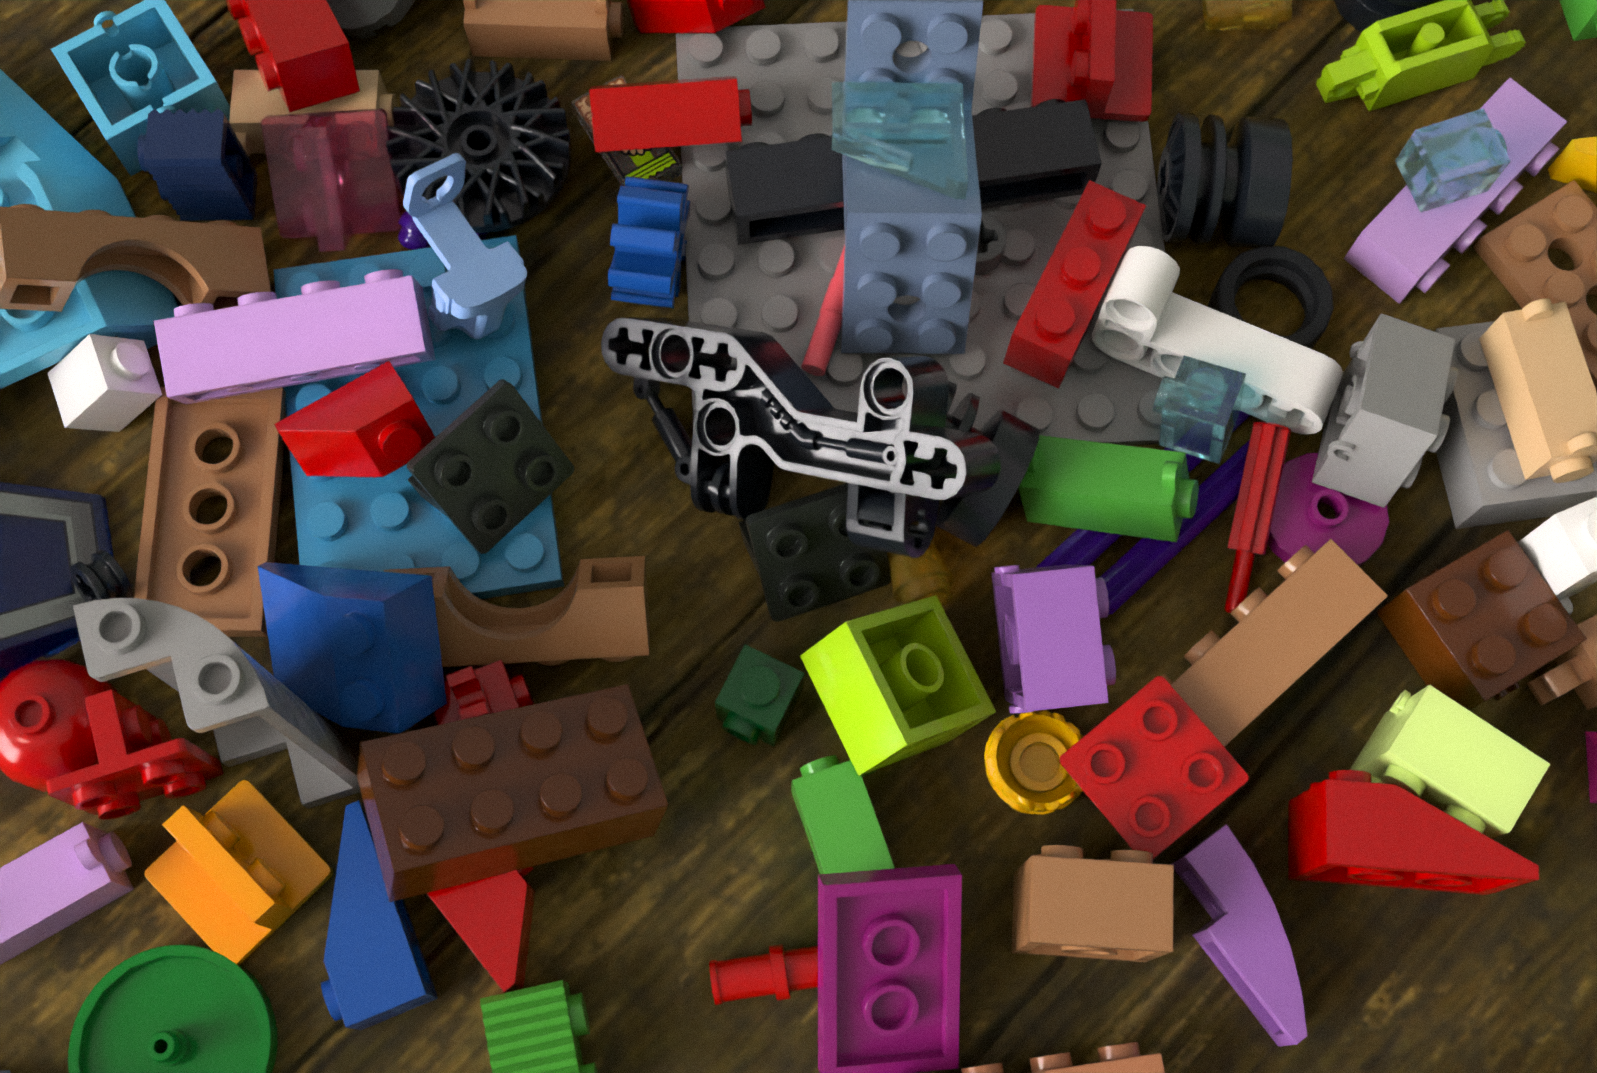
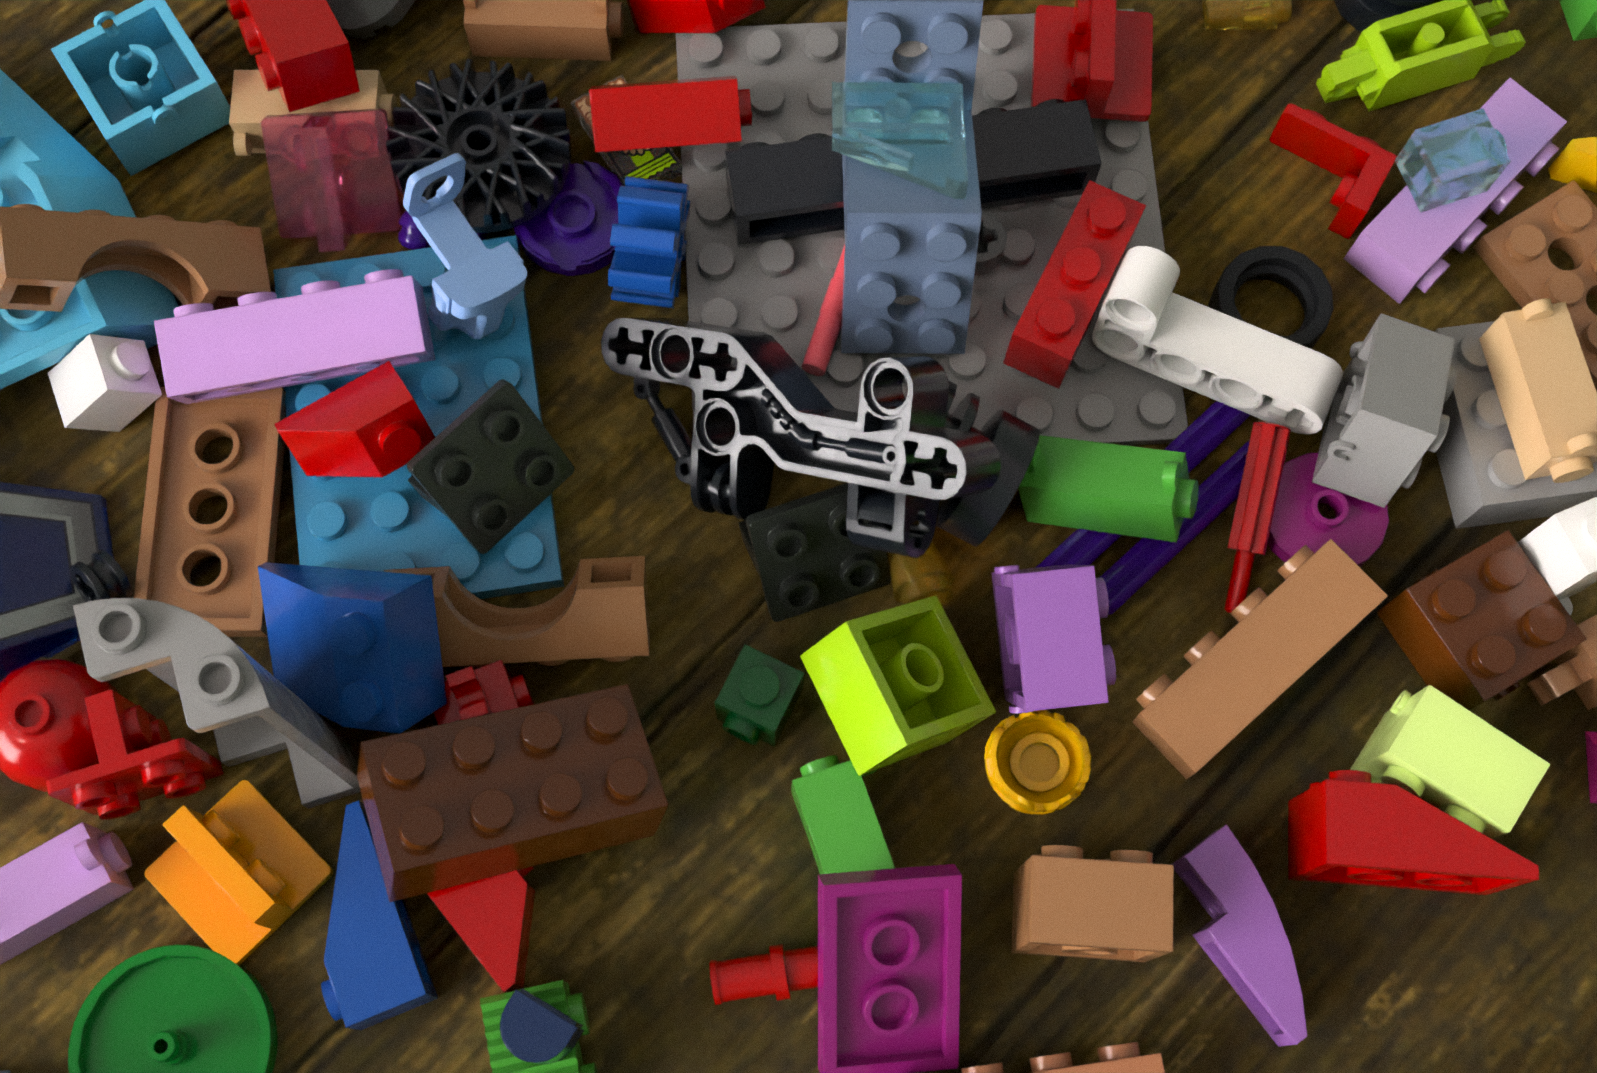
(199, 165): dark blue brick -> none
(537, 1030): none -> dark blue brick
(576, 227): none -> dark purple tile
(1153, 768): red bracket -> none
(1199, 408): clear light blue brick -> none
(1235, 181): black wheel -> none
(1352, 157): none -> red bracket

